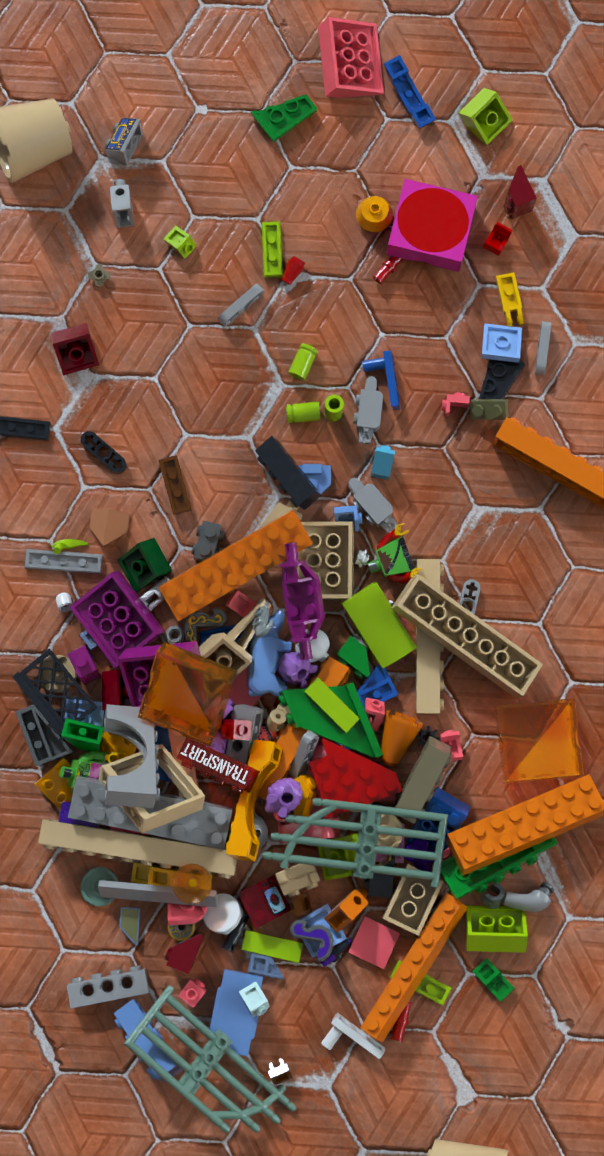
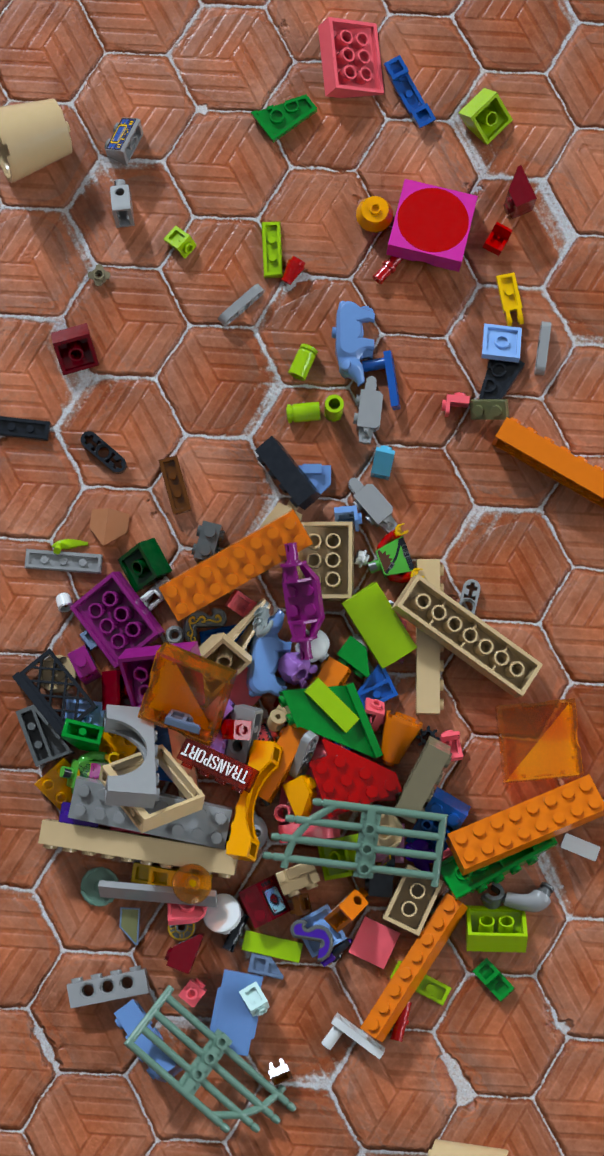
(181, 720): none -> sand blue tile
(283, 796): medium lavender animal -> none
(349, 339): none -> medium blue animal
(580, 847): none -> white sticker

